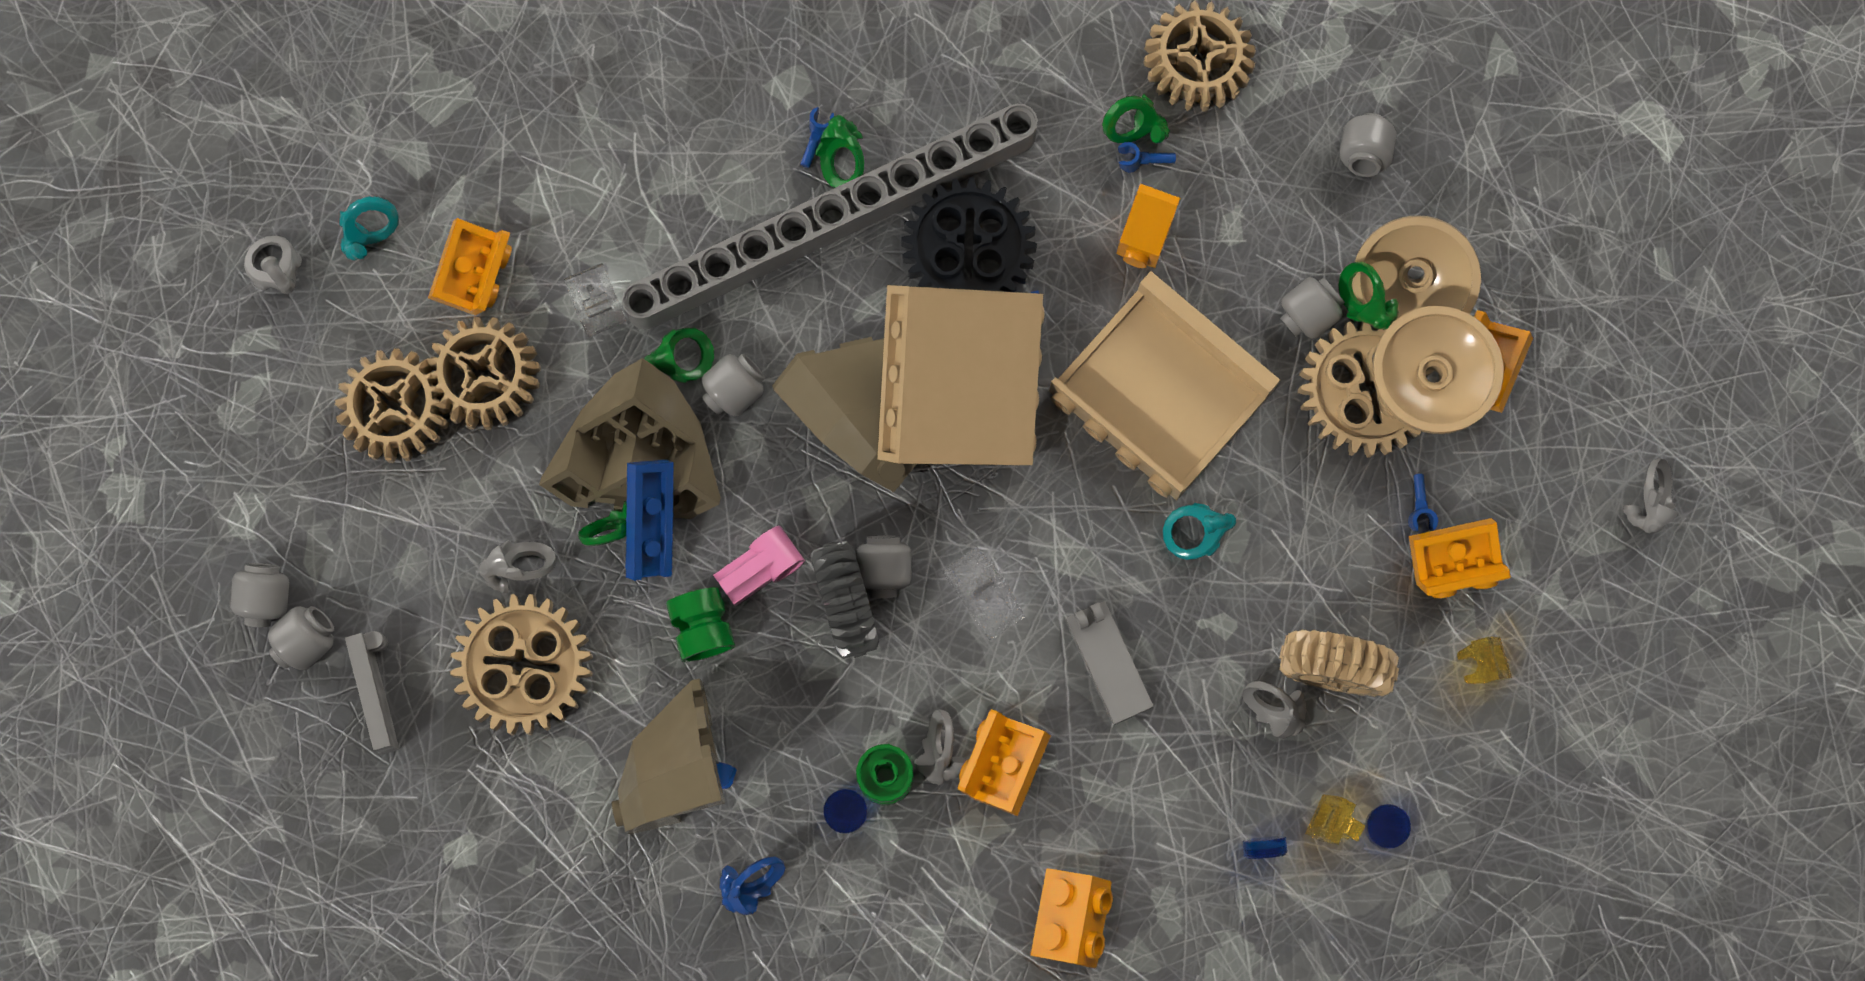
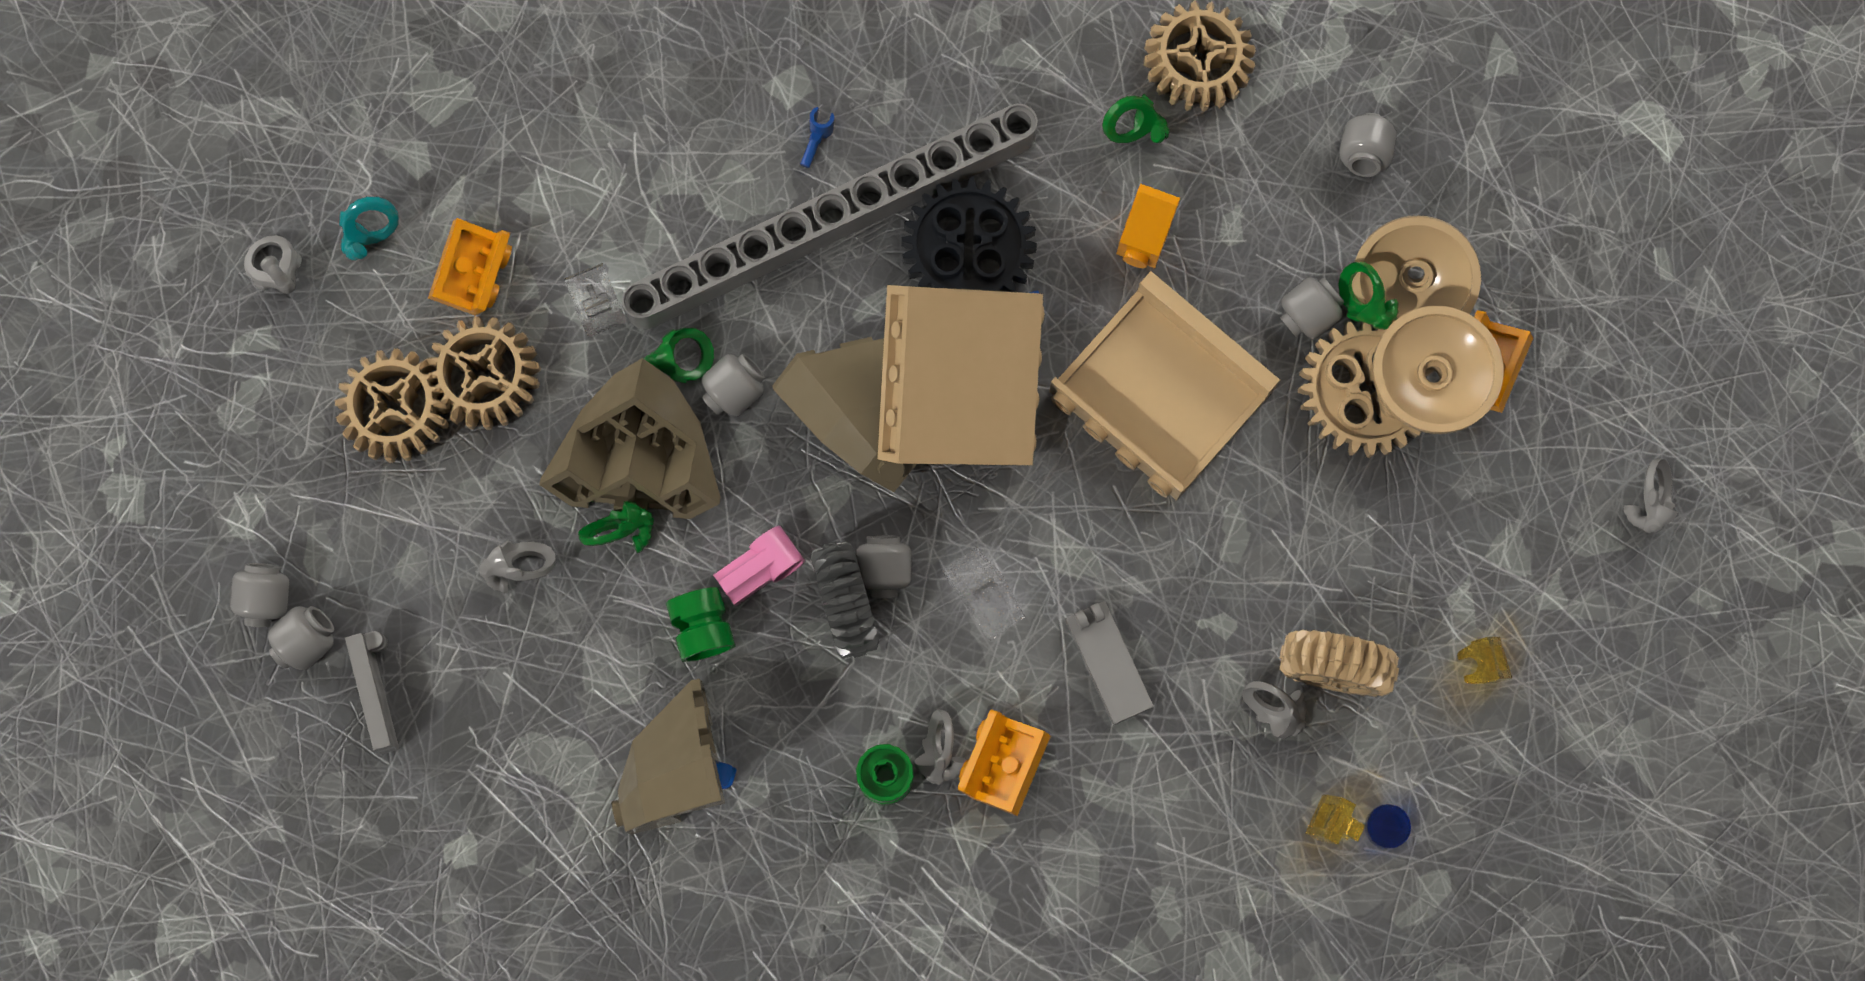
(528, 626): tan gear -> none
(649, 519): blue hinge -> none
(743, 896): blue piece -> none
(837, 135): green piece -> none
(845, 811): clear blue tile -> none
(1072, 918): light orange bracket -> none
(1142, 157): blue hand -> none
(1214, 526): teal piece -> none
(1265, 847): clear blue tile -> none
(1421, 505): blue hand -> none
(1458, 558): light orange bracket -> none

